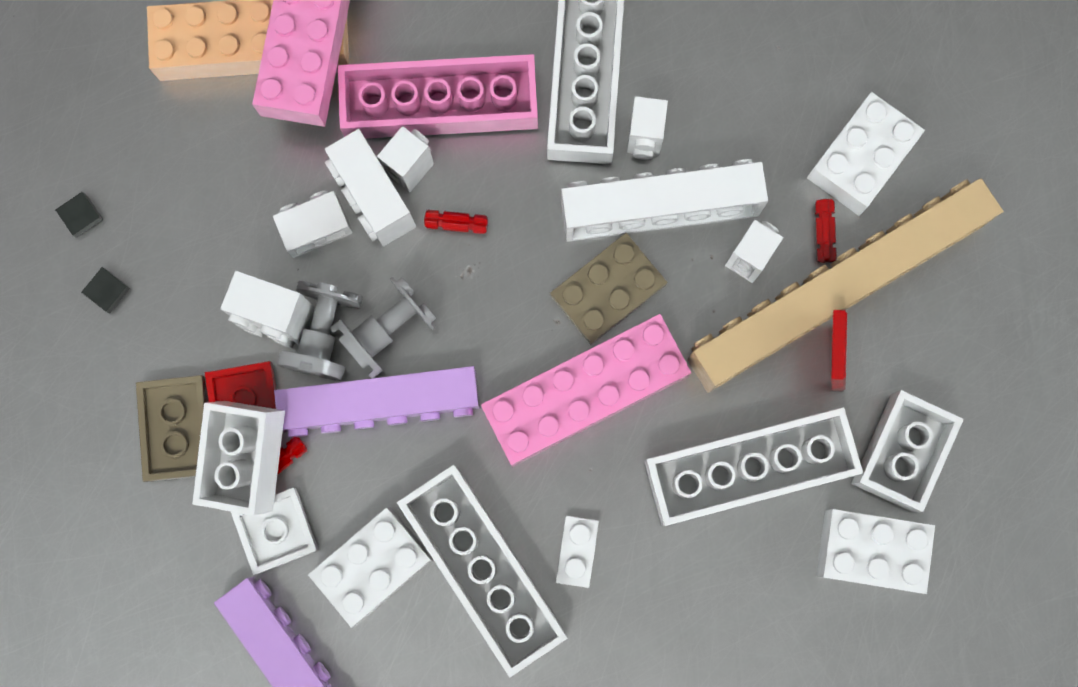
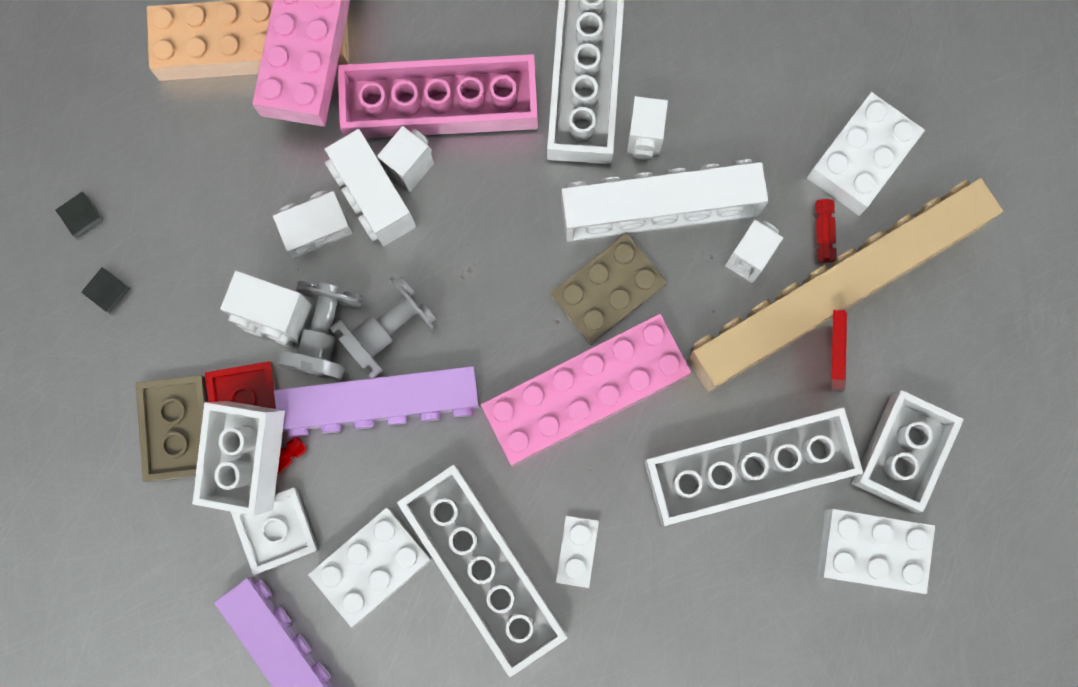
(456, 221): red axle -> none

